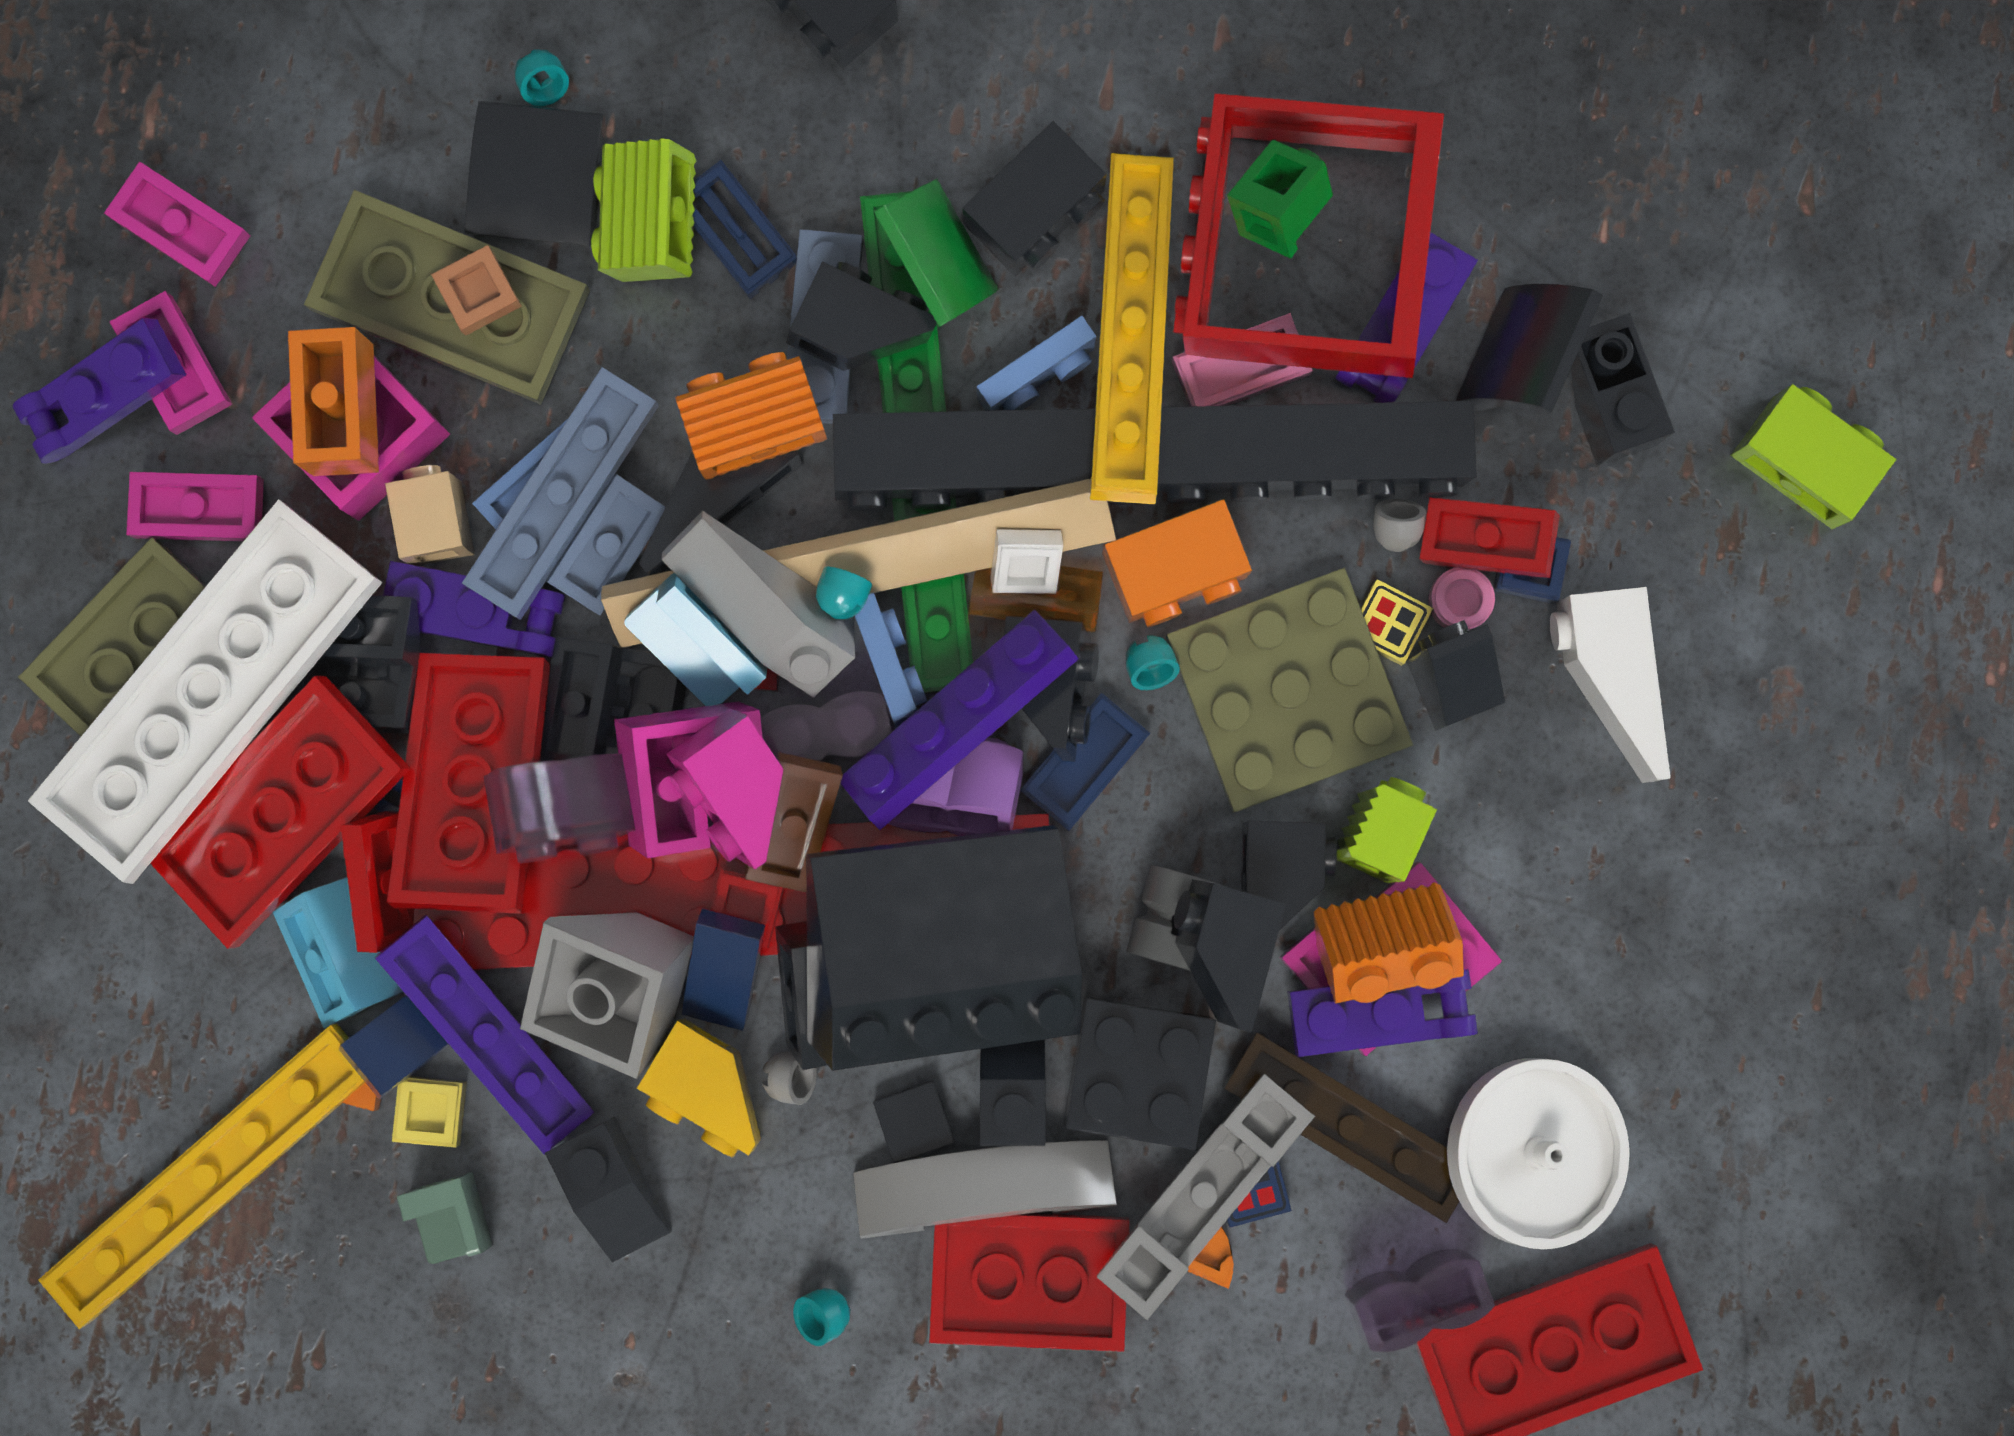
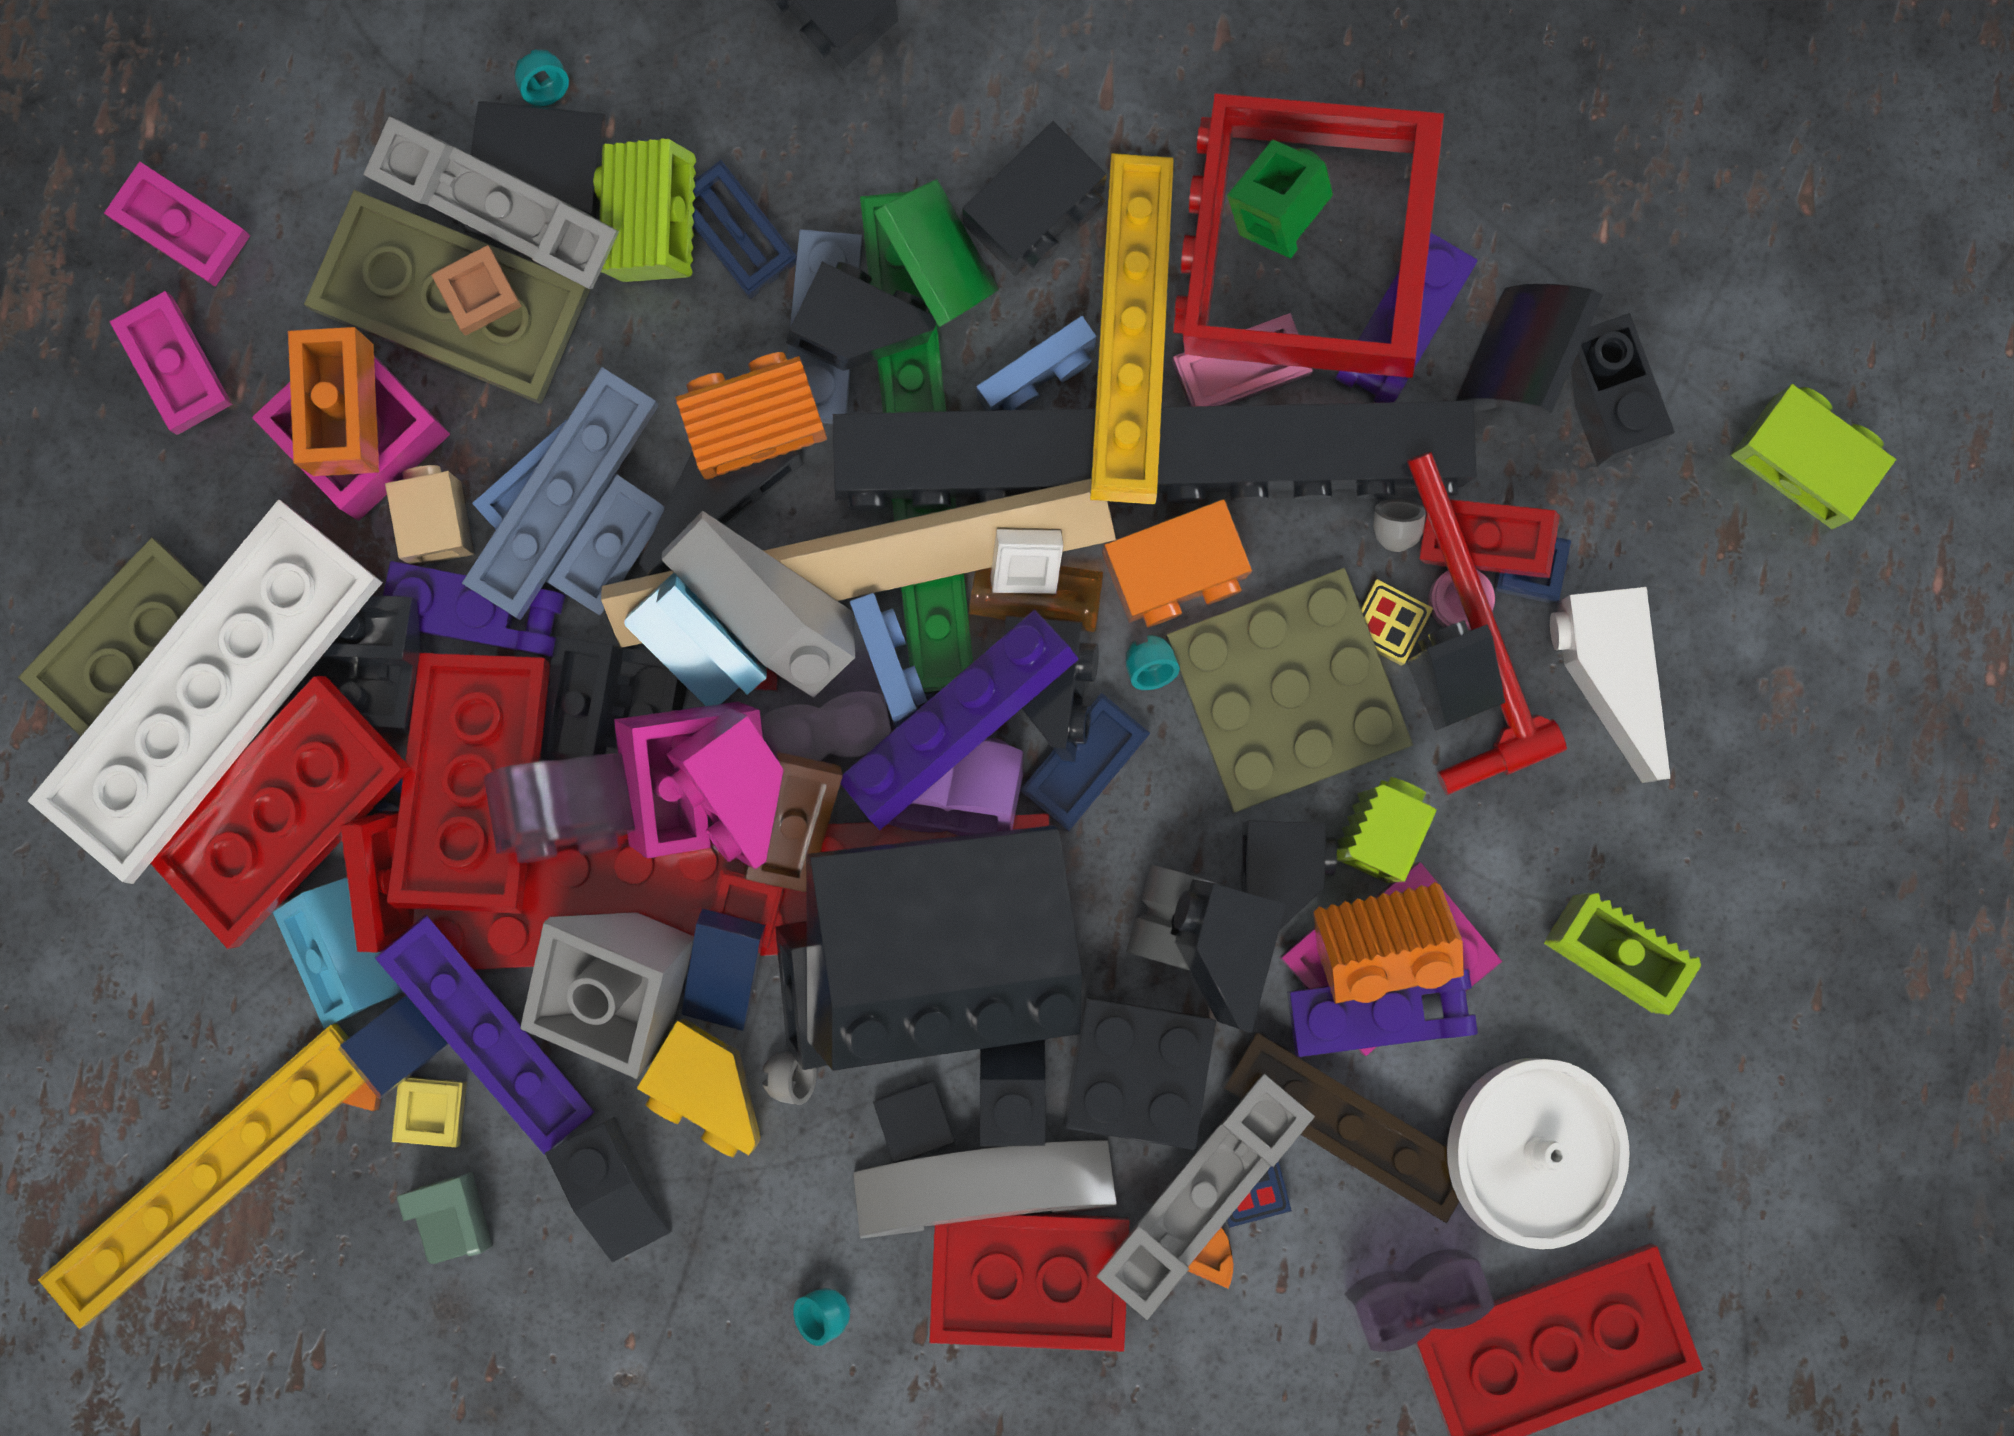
(100, 390): dark purple plate -> none
(193, 506): dark pink plate -> none
(491, 202): none -> light grey slope
(842, 592): teal hinge -> none
(1526, 737): none -> red bar
(1623, 953): none -> lime brick

